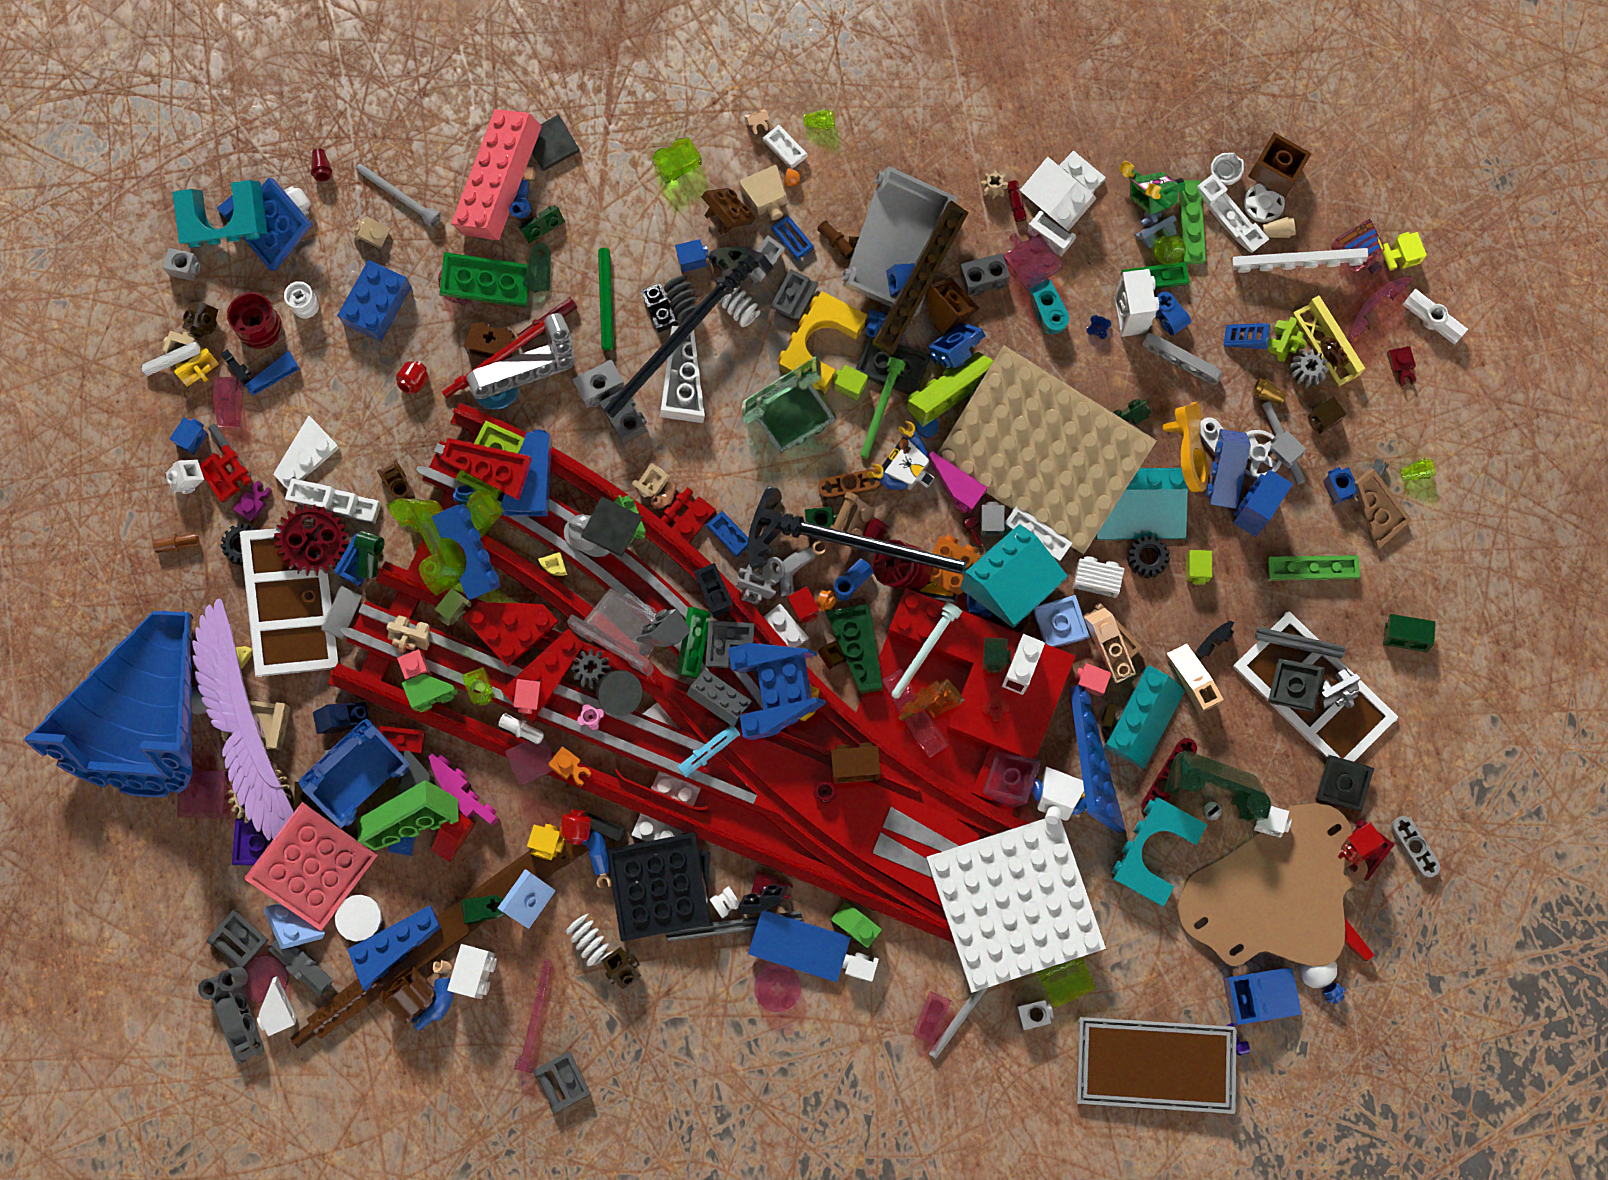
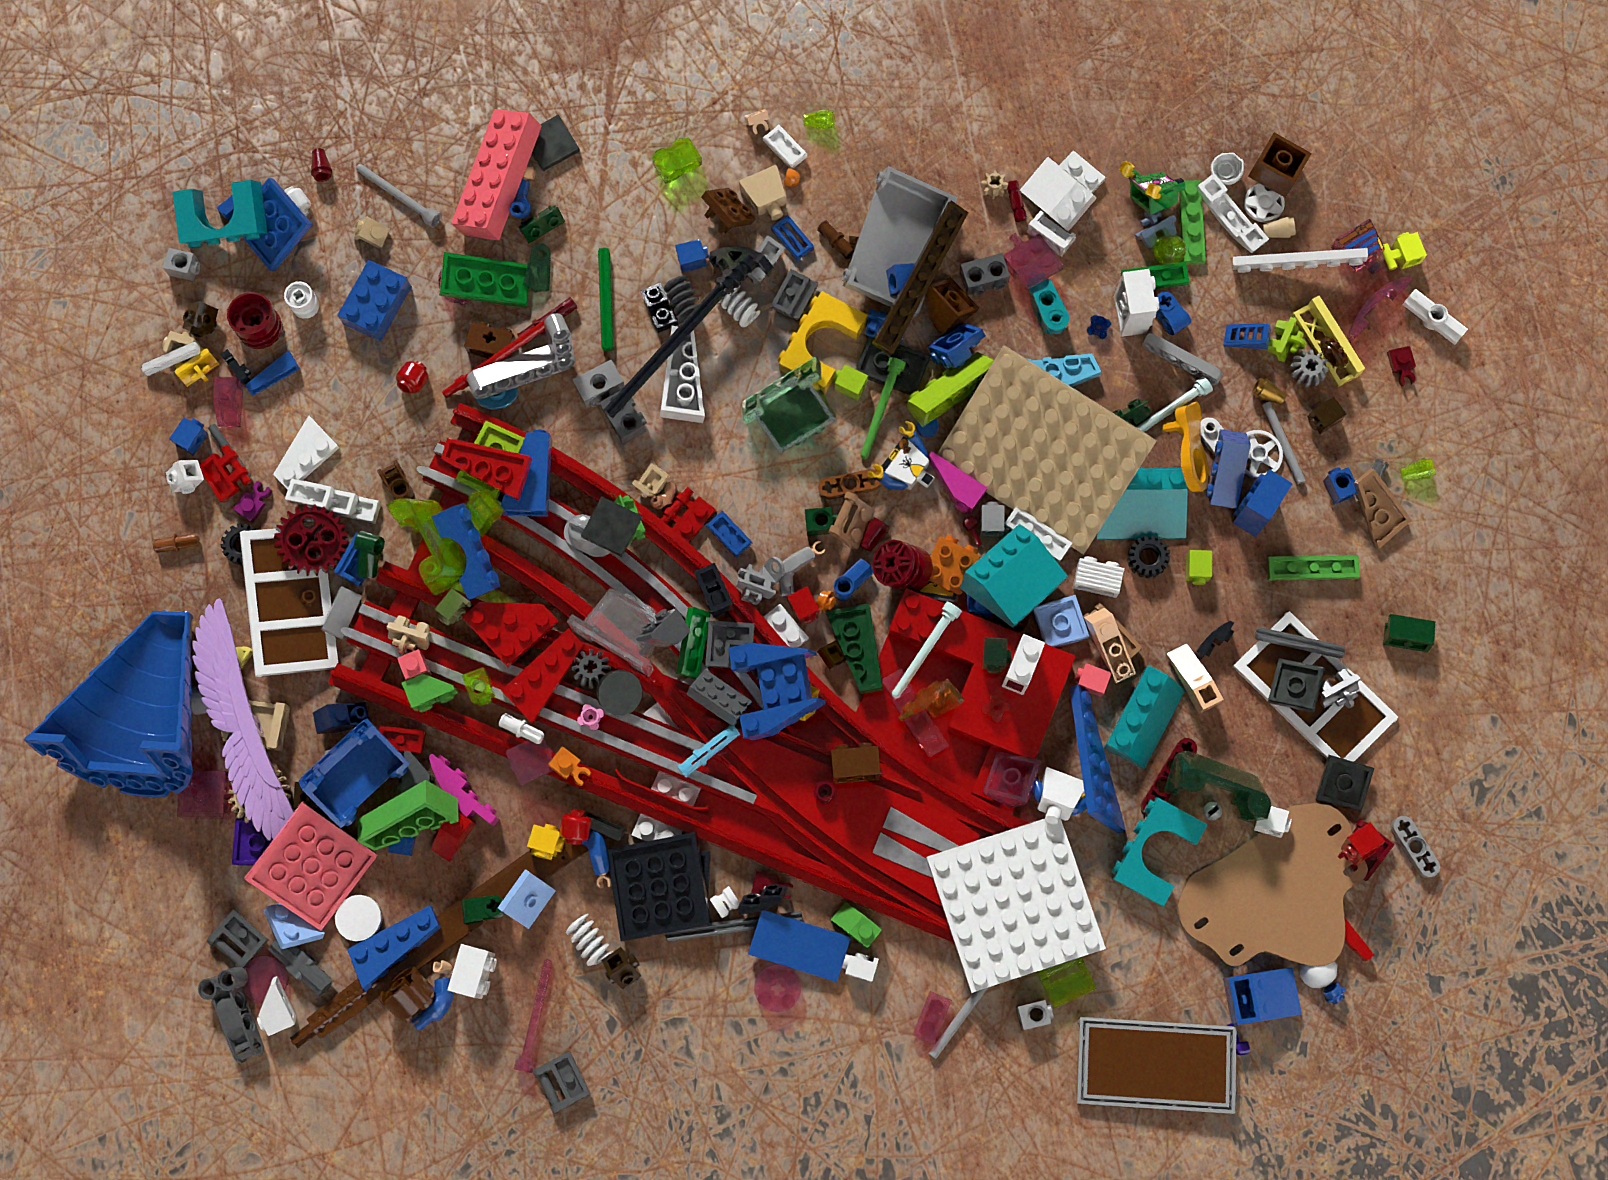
(462, 494): blue plate -> none
(526, 696): coral brick -> none
(553, 564): light yellow tile -> none
(776, 521): black piece -> none
(1071, 369): none -> medium azure wing
(1108, 716): dark brown tile -> none
(1201, 387): none -> light aqua piece
(1287, 449): light grey brick -> none

